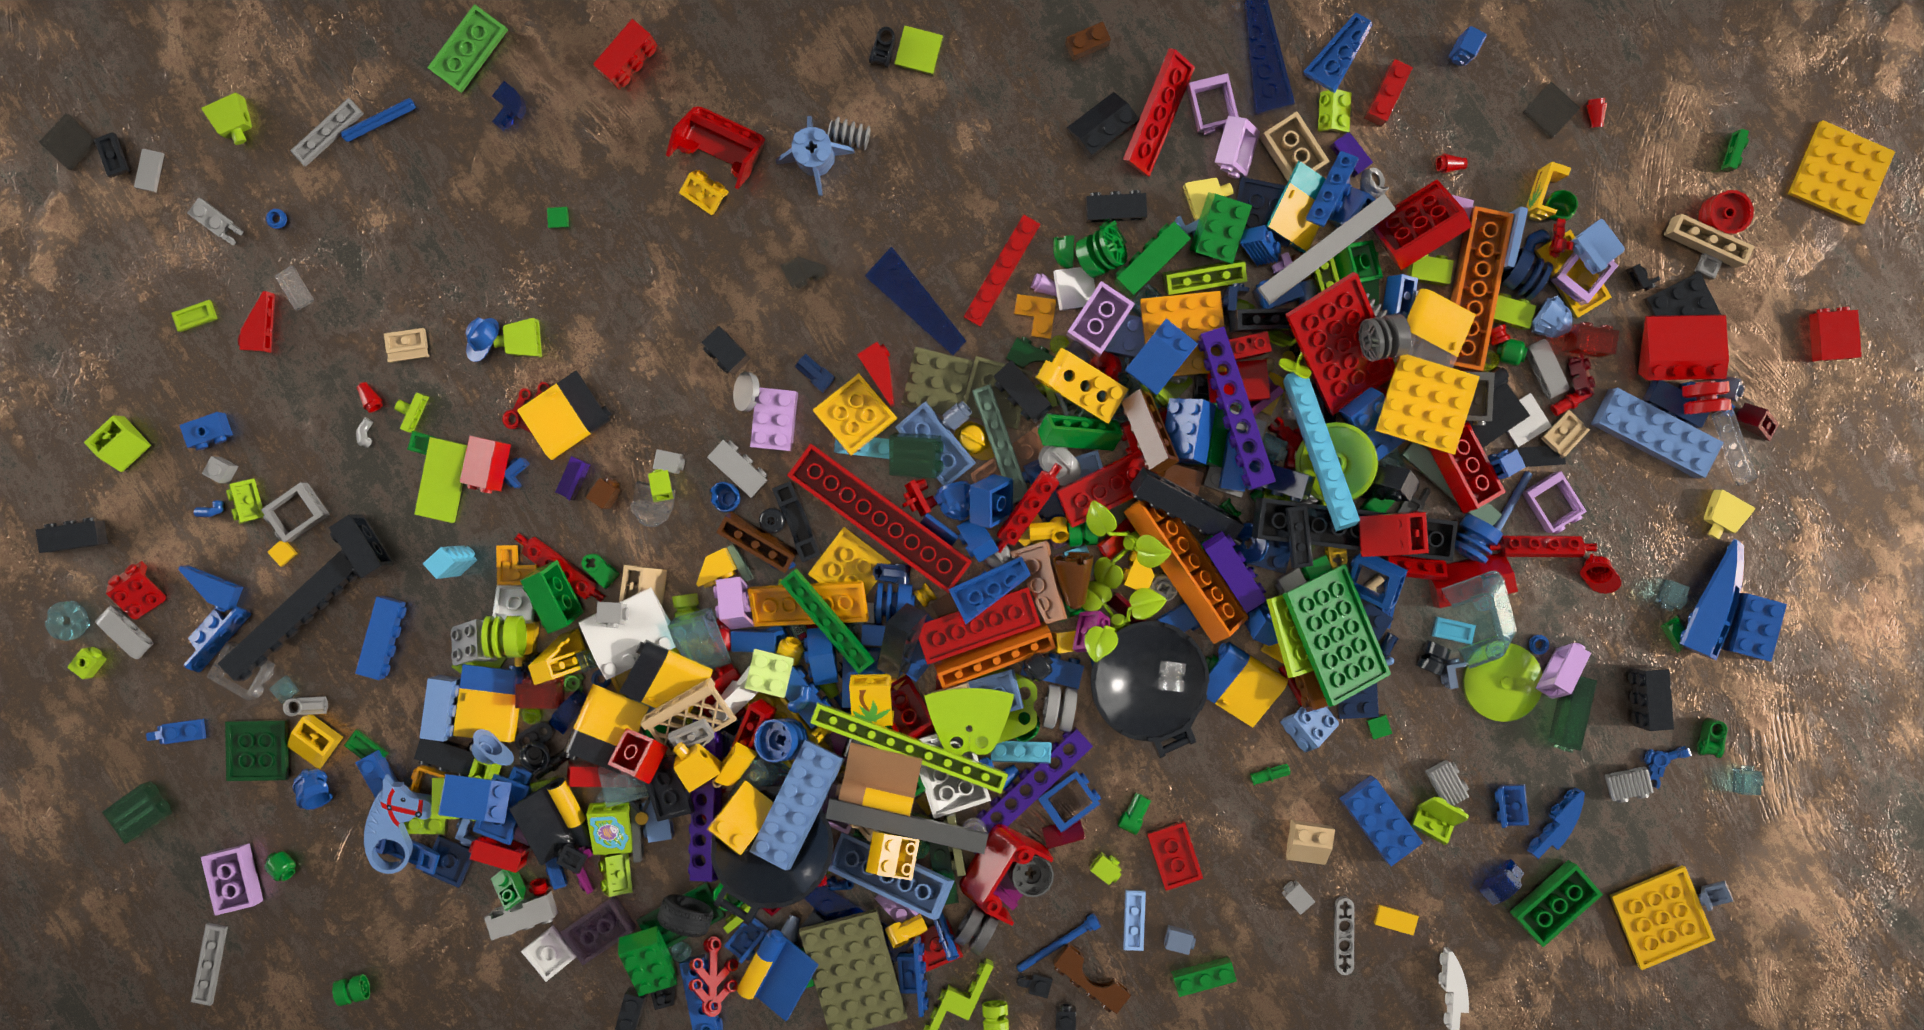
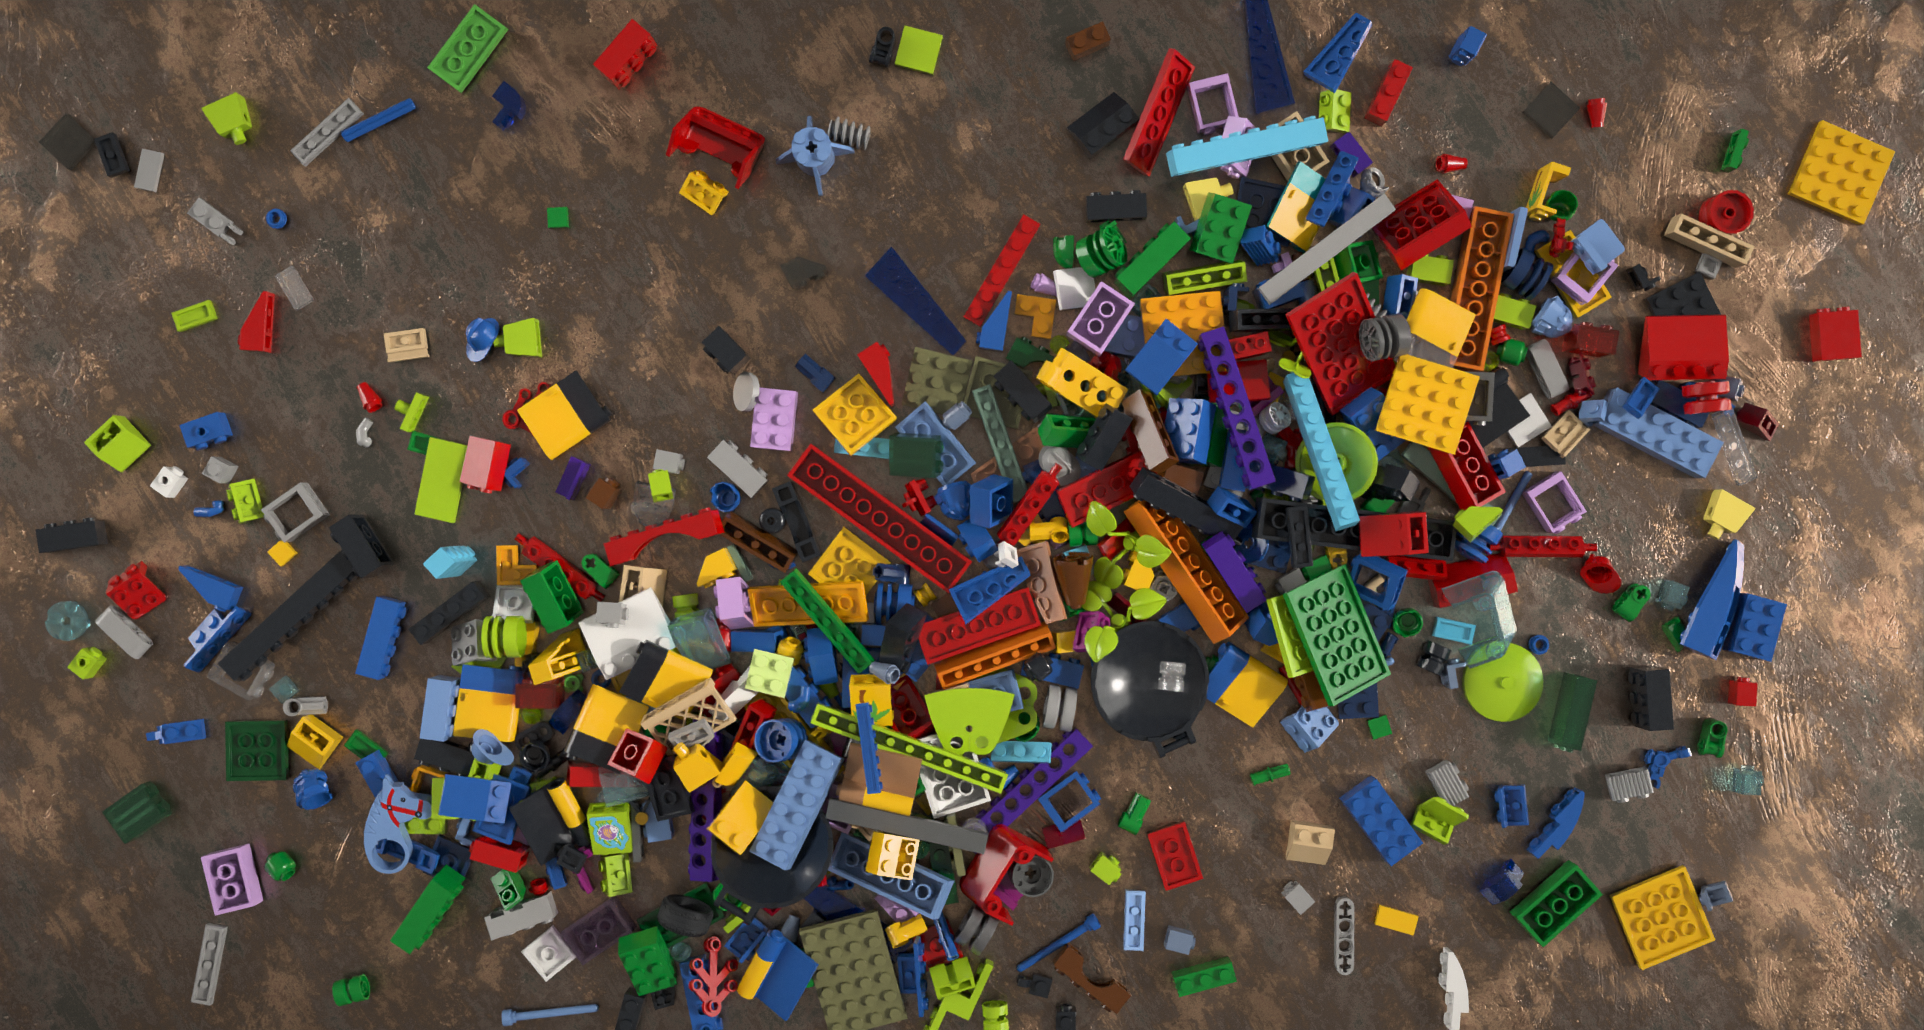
(169, 481): none -> white brick
(429, 910): none -> green brick
(448, 612): none -> black arch
(510, 1017): none -> medium blue piece
(628, 548): none -> red arch
(869, 748): none -> blue piece
(886, 672): none -> sand blue cone
(952, 978): none -> lime brick
(974, 440): yellow piece -> none
(994, 329): none -> blue slope
(1007, 555): none -> white tile
(1103, 436): none -> black brick
(1231, 507): none -> blue brick
(1246, 147): none -> medium azure brick
(1273, 419): none -> white wheel
(1407, 622): none -> green hair
(1475, 520): none -> lime slope
(1563, 670): lavender window -> none
(1593, 411): none -> medium blue bracket
(1630, 603): none -> green piece
(1641, 398): none -> blue tile
(1742, 692): none -> red brick

